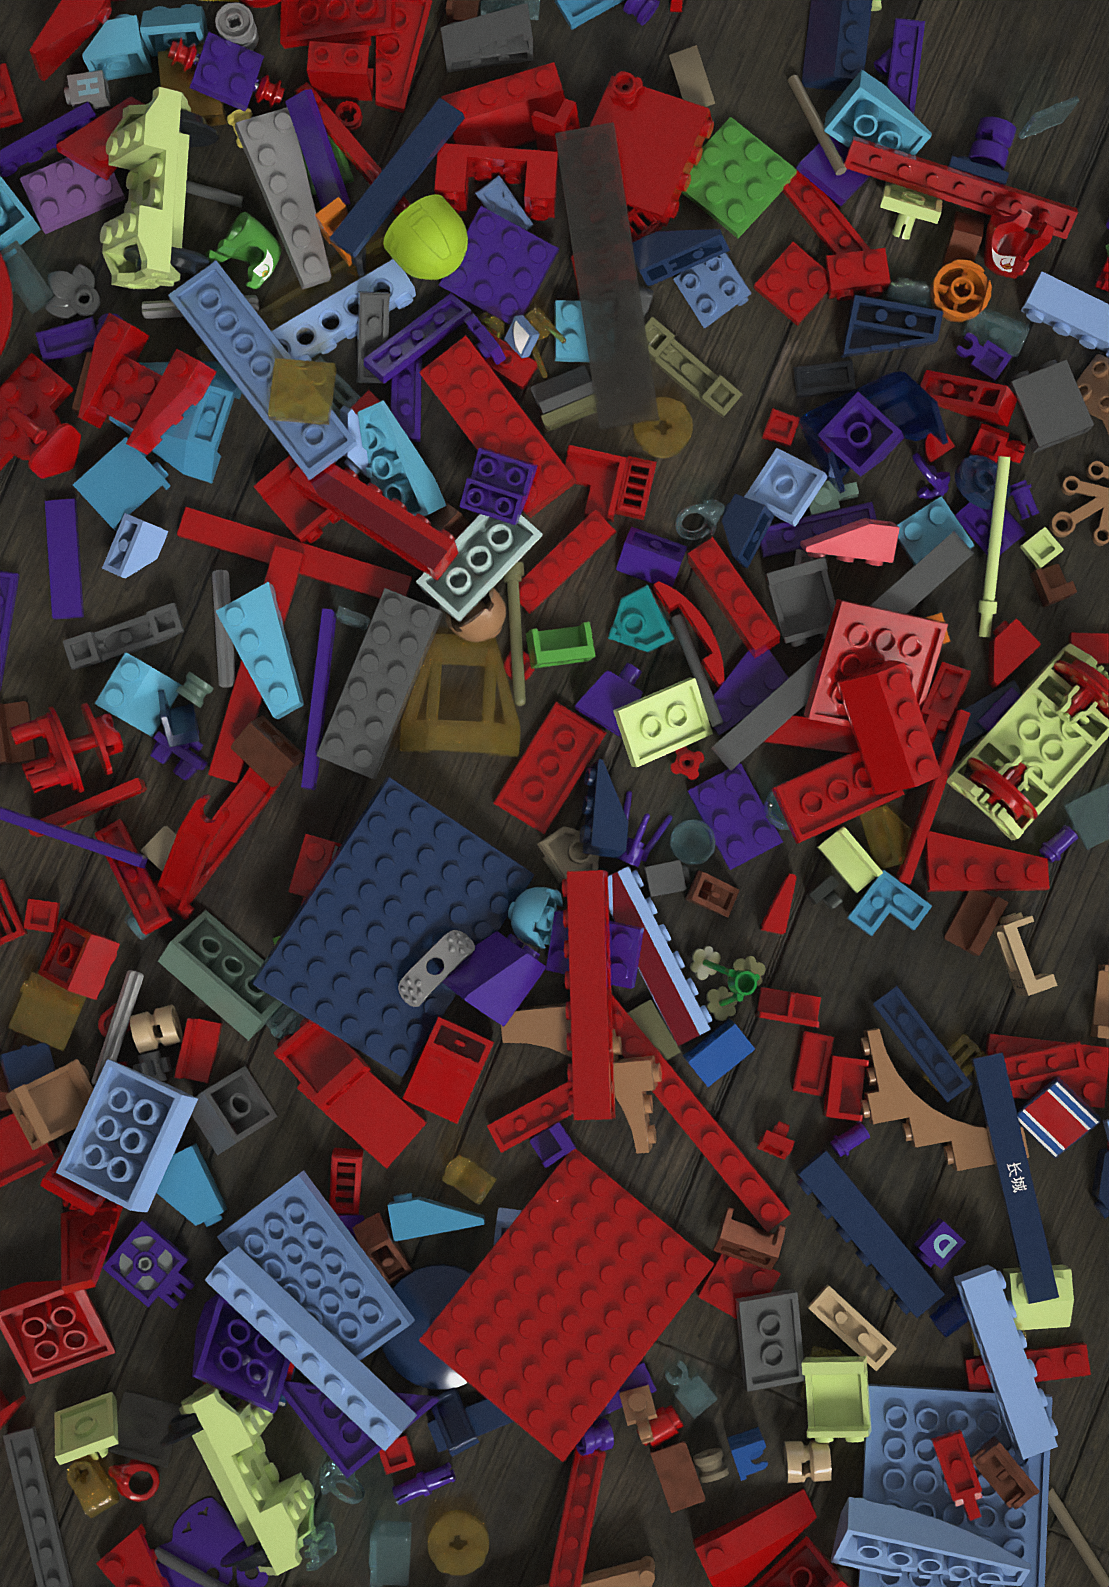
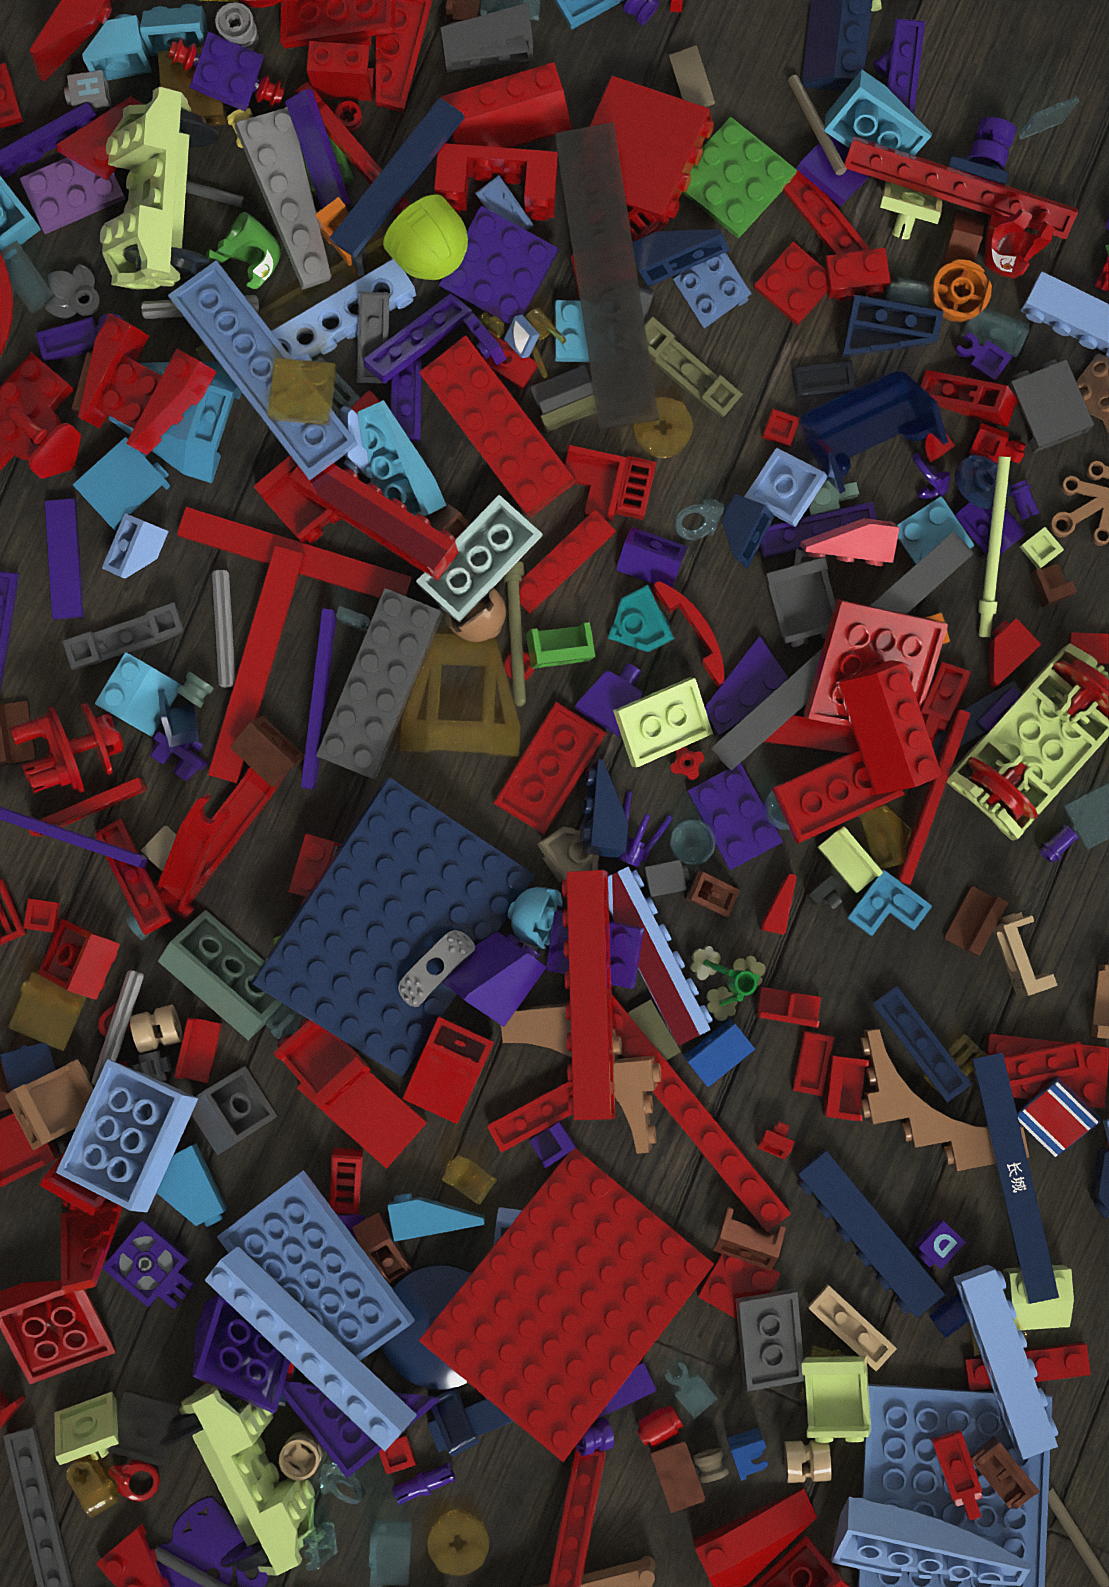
(261, 641): medium azure wedge -> none
(300, 1456): none -> tan wheel
(498, 486): dark purple slope -> none
(546, 126): red panel -> none
(625, 79): red plate -> none
(638, 1410): medium nougat plate -> none
(697, 670): dark grey bar -> none
(733, 597): red brick -> none
(849, 1139): dark purple pin -> none
(861, 435): dark purple slope -> none
(975, 866): red wing -> none

